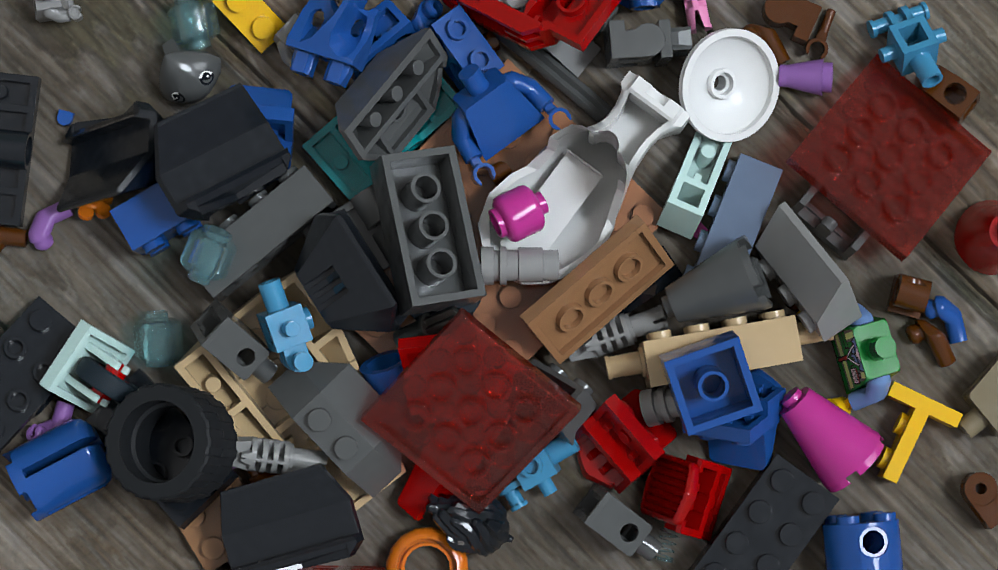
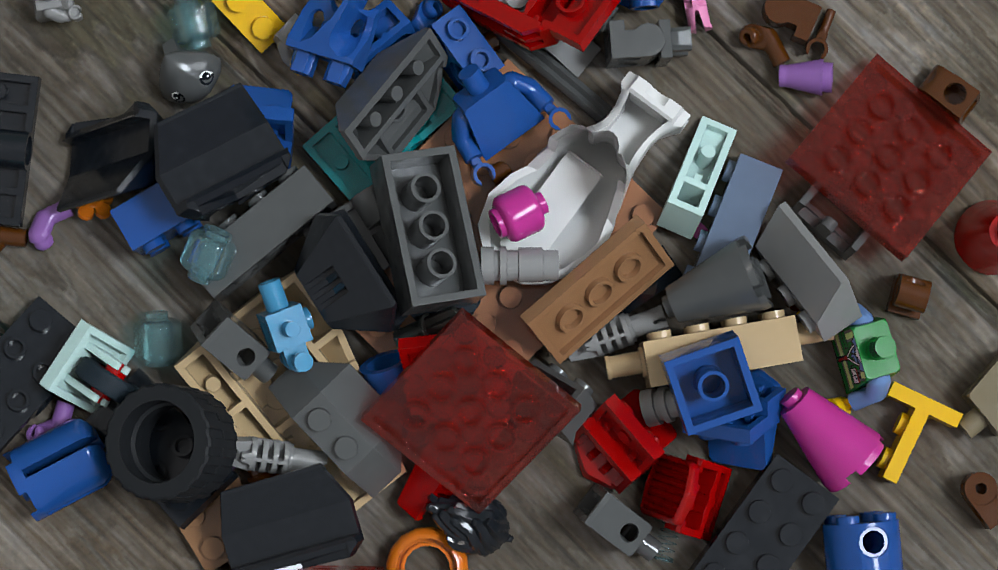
(65, 118): blue piece -> none
(539, 472): dark azure piece -> none
(745, 87): white dish -> none
(910, 42): dark azure piece -> none
(934, 338): reddish brown arm -> none
(950, 315): blue arm -> none

